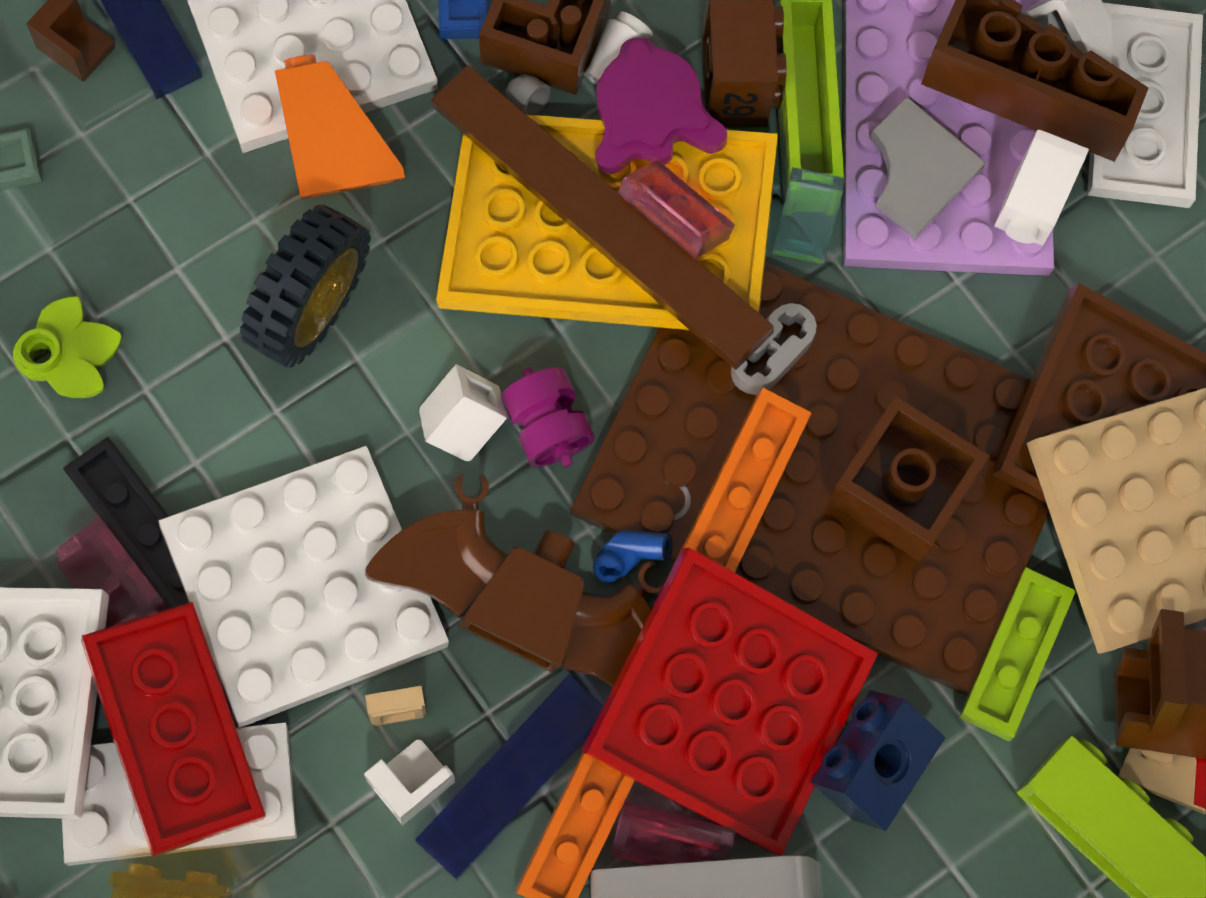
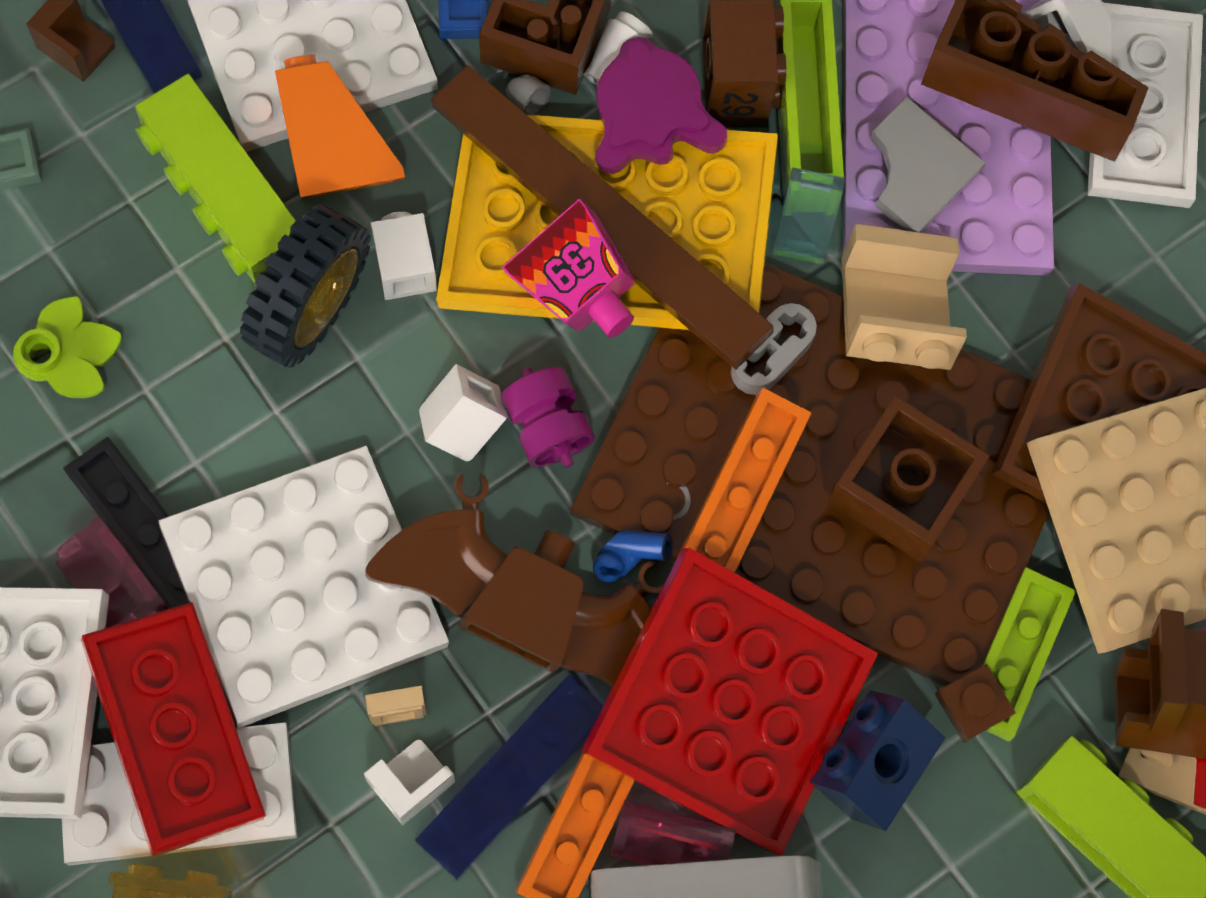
(216, 173): none -> lime brick
(403, 255): none -> white brick
(576, 272): none -> torso
(676, 208): clear pink plate -> none
(899, 297): none -> tan panel
(975, 703): none -> reddish brown plate
(1040, 188): white slope -> none

